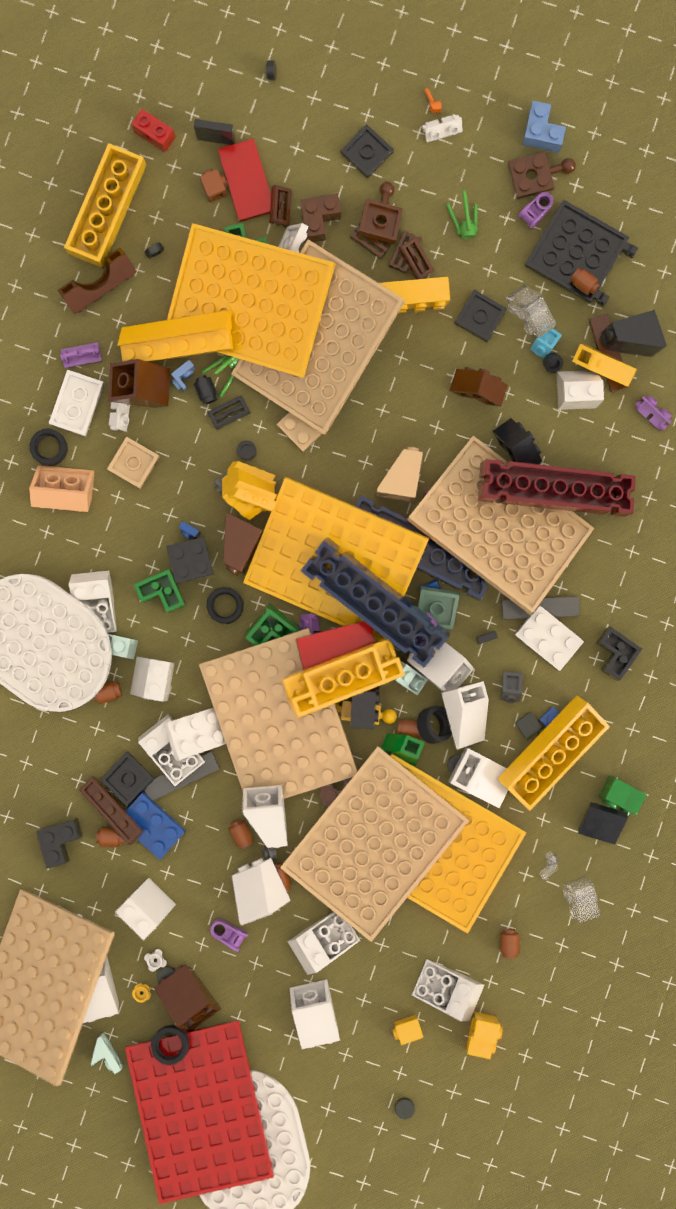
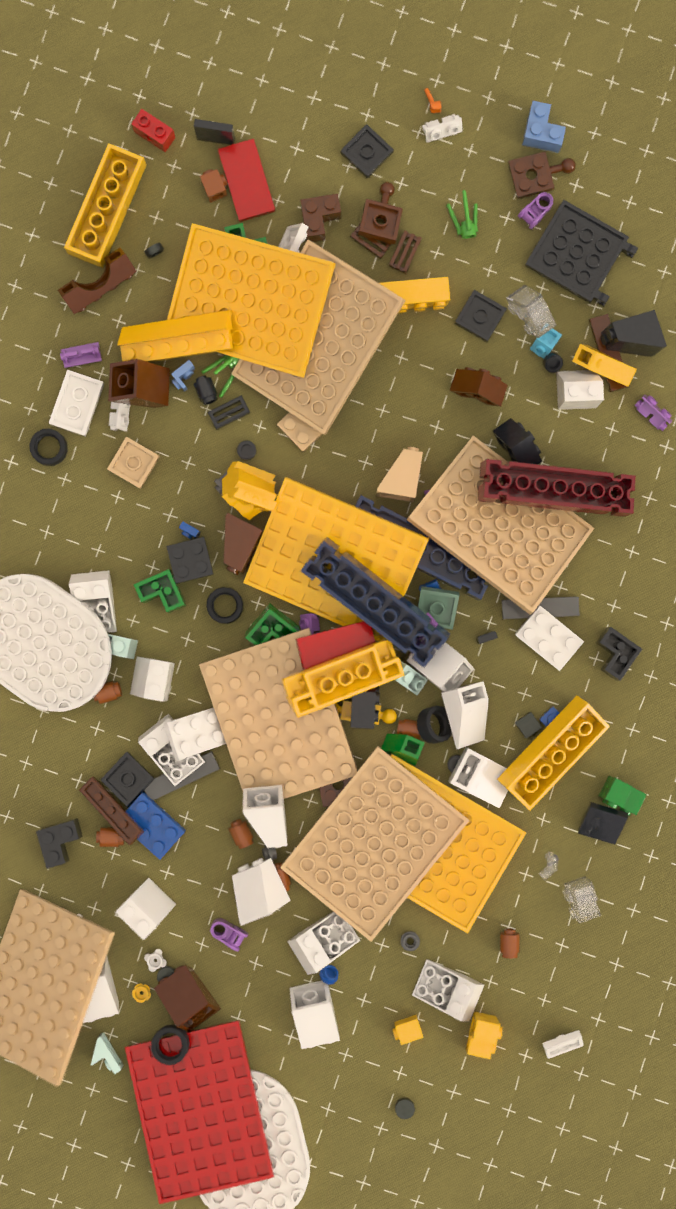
(62, 488): light nougat slope -> none
(271, 70): black tile -> none
(276, 209): reddish brown tile -> none
(329, 974): none -> blue plate
(408, 259): reddish brown tile -> none
(410, 947): none -> dark grey plate
(511, 687): dark grey bracket -> none
(563, 1044): none -> white plate
(585, 281): dark orange brick -> none

